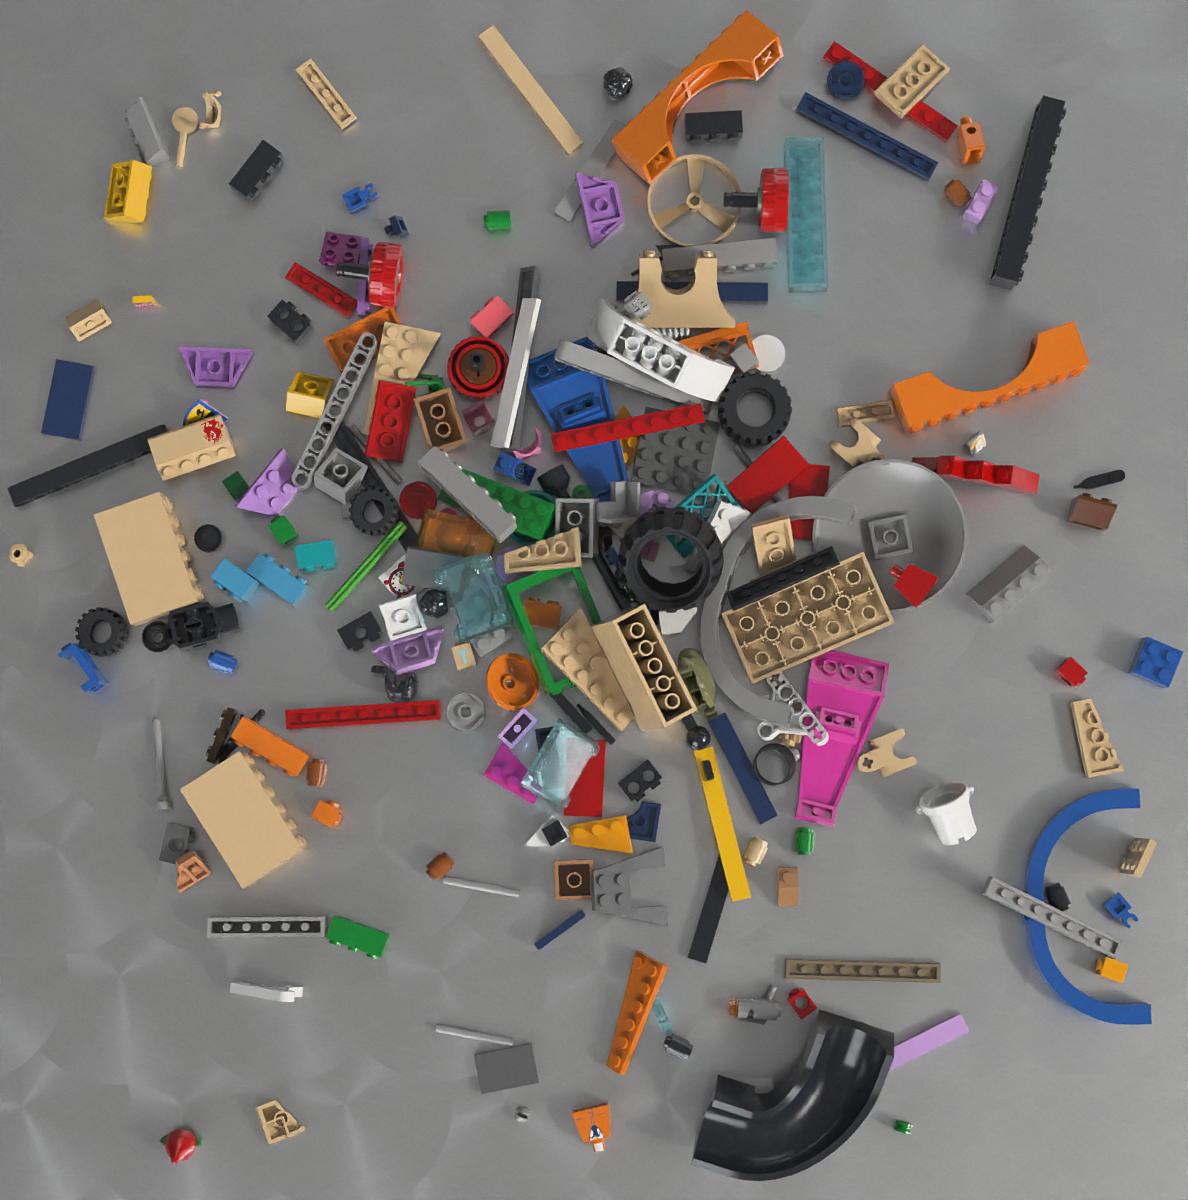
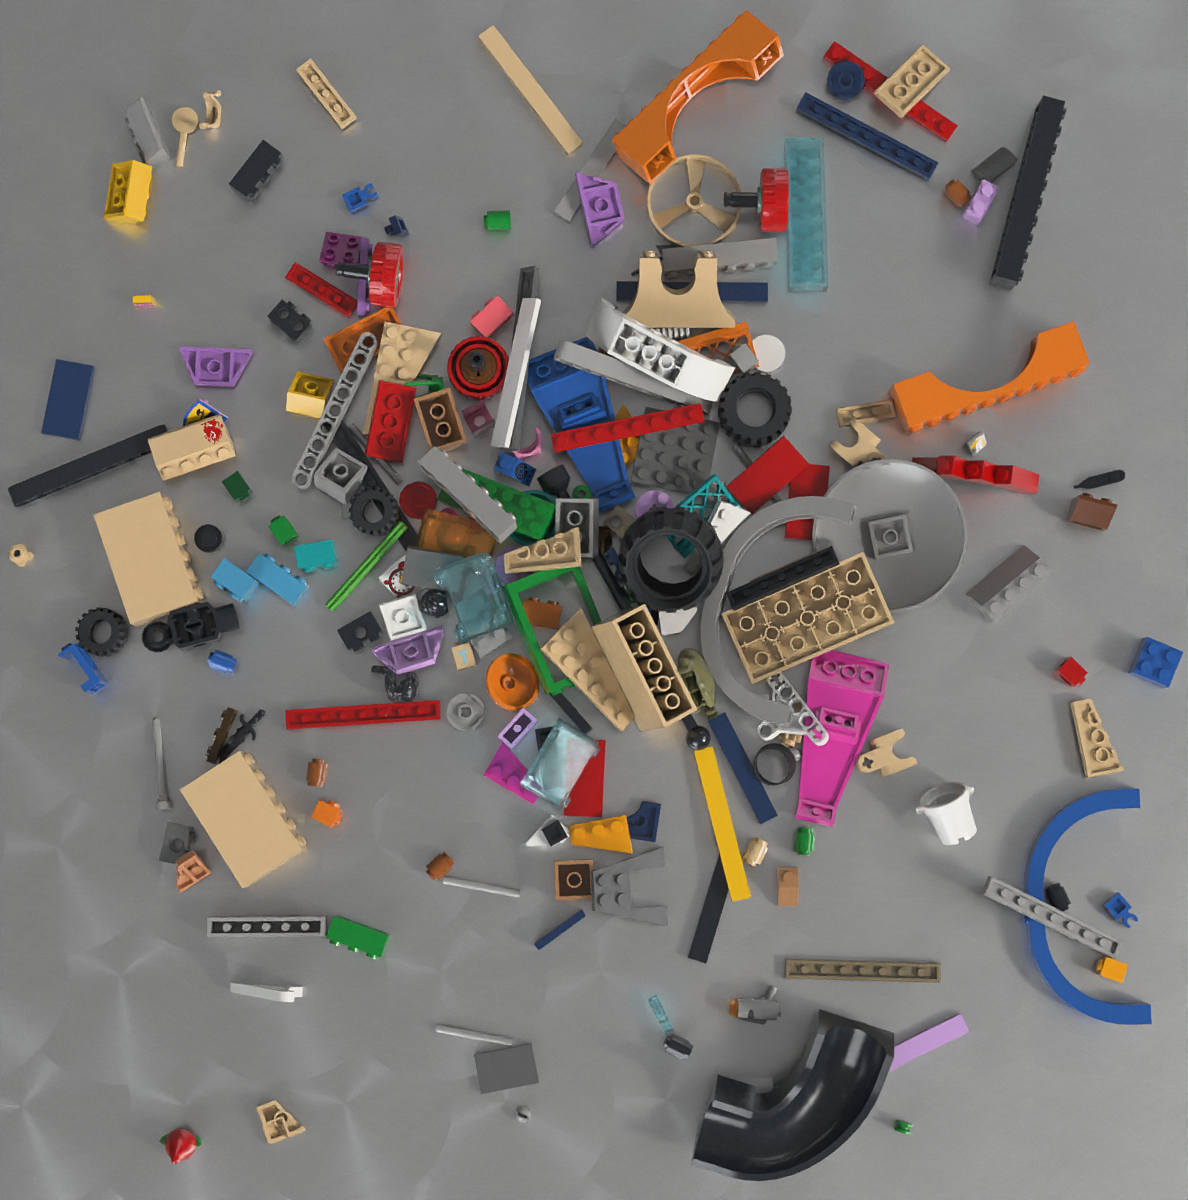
(88, 320): tan panel -> none
(270, 745): orange brick -> none
(271, 488): medium lavender wing -> none
(593, 1124): orange torso -> none
(595, 723): black piece -> none
(618, 82): black piece -> none
(623, 504): light grey panel -> none
(637, 305): light grey head -> none
(637, 777): black brick -> none
(637, 1002): orange wing -> none
(649, 551): bright pink tile -> none
(707, 769): black tile -> none
(713, 126): black brick -> none
(773, 543): tan plate -> none
(803, 1011): red brick -> none
(913, 583): red torso -> none
(970, 142): orange torso -> none
(995, 165): none -> dark grey brick
(1138, 857): tan plate -> none

